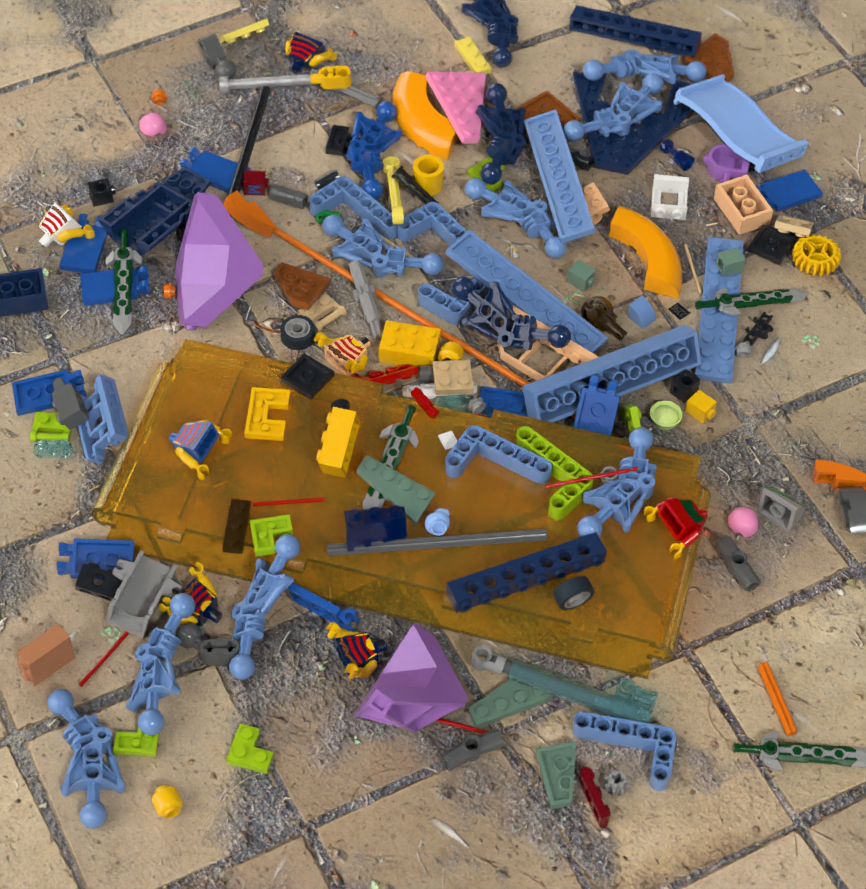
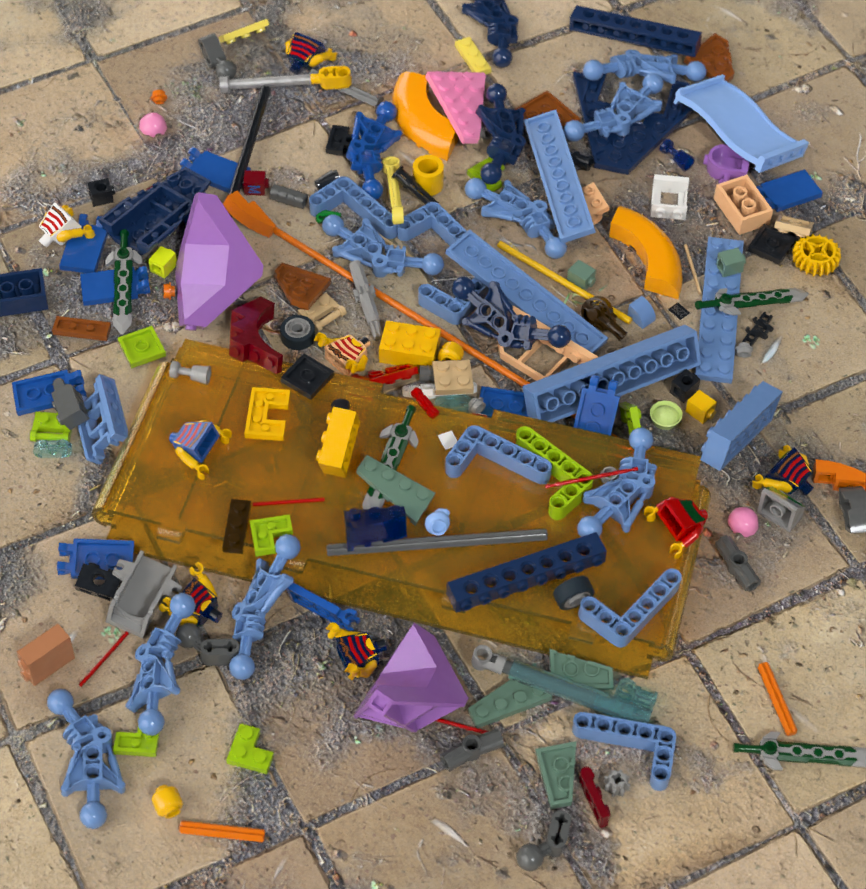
(81, 328): none -> dark orange plate
(141, 347): none -> lime plate
(162, 262): none -> neon yellow brick
(197, 373): none -> light grey piece
(222, 831): none -> orange axle
(245, 337): none -> dark red arch
(531, 856): none -> dark grey beam
(571, 286): none -> yellow piece
(581, 671): none -> sand green wing
(636, 612): none -> medium blue beam
(740, 425): none -> medium blue brick
(788, 473): none -> torso

